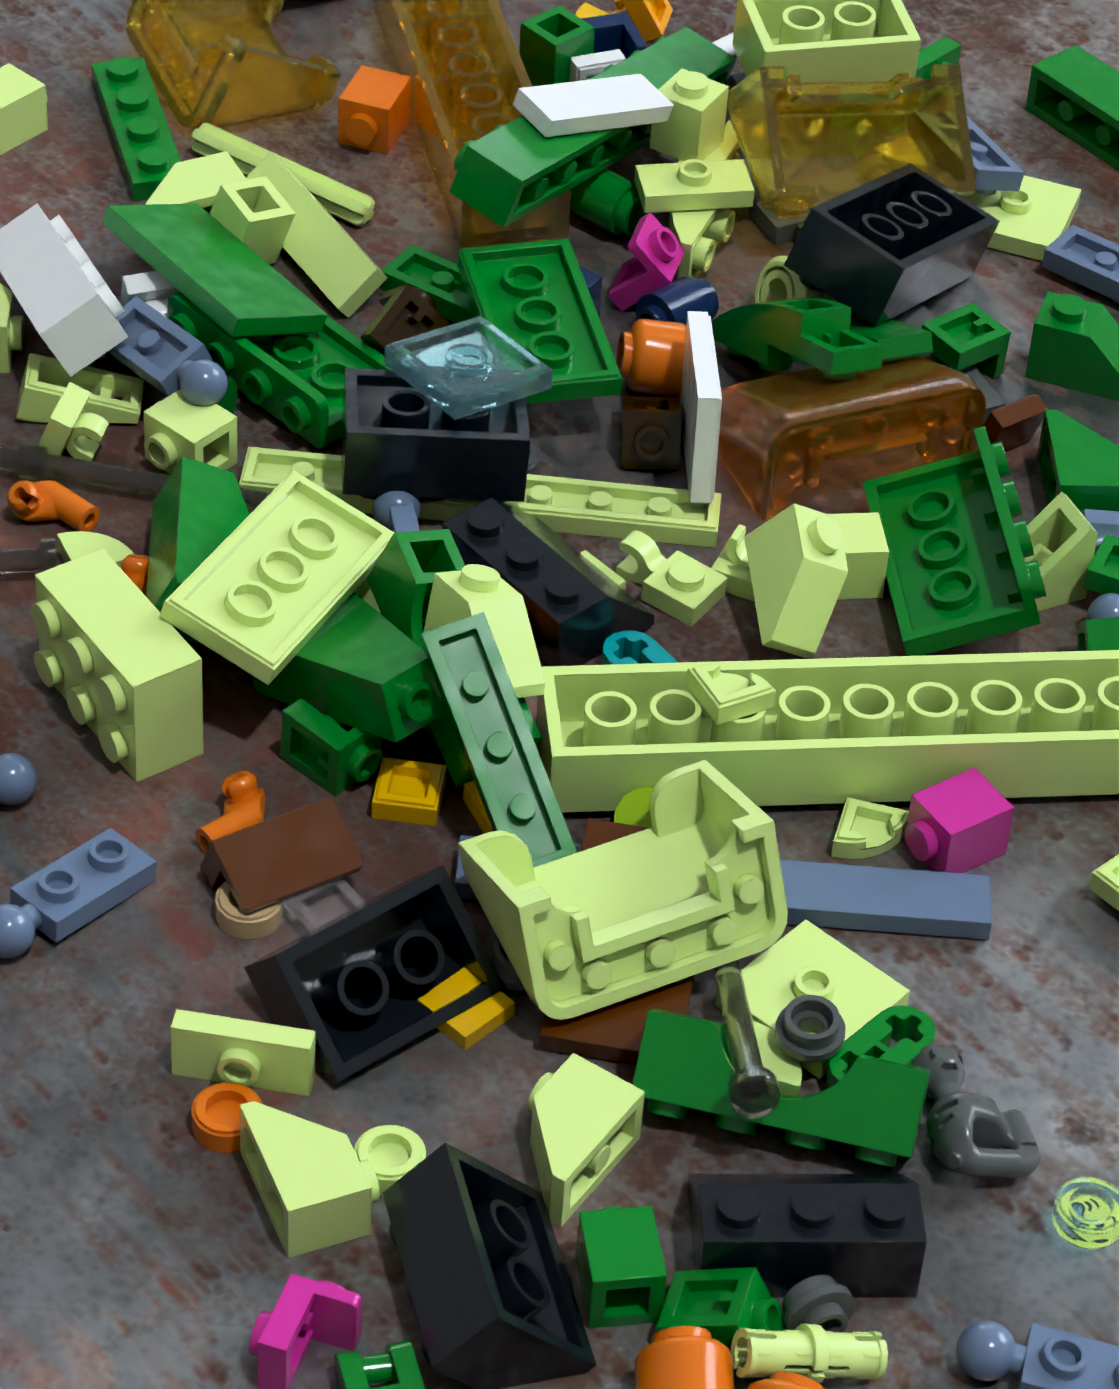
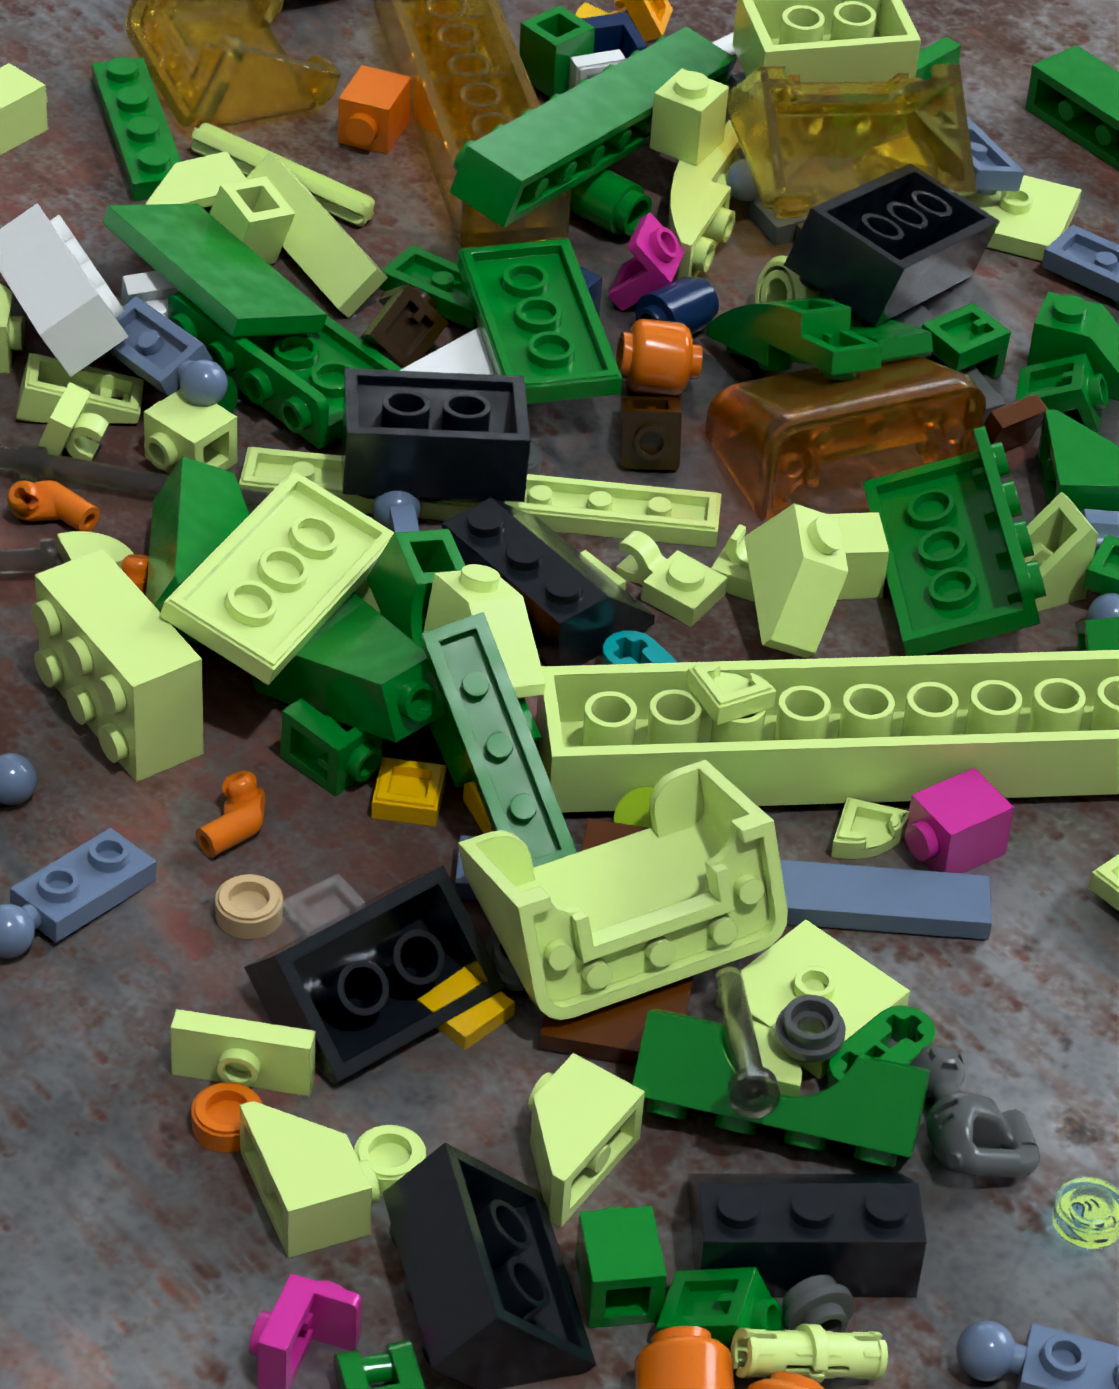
(283, 856): reddish brown panel -> none
(468, 367): clear light blue tile -> none
(592, 105): white tile -> none
(694, 185): yellowish green plate -> none
(700, 407): white tile -> none
(1067, 386): none -> green bracket

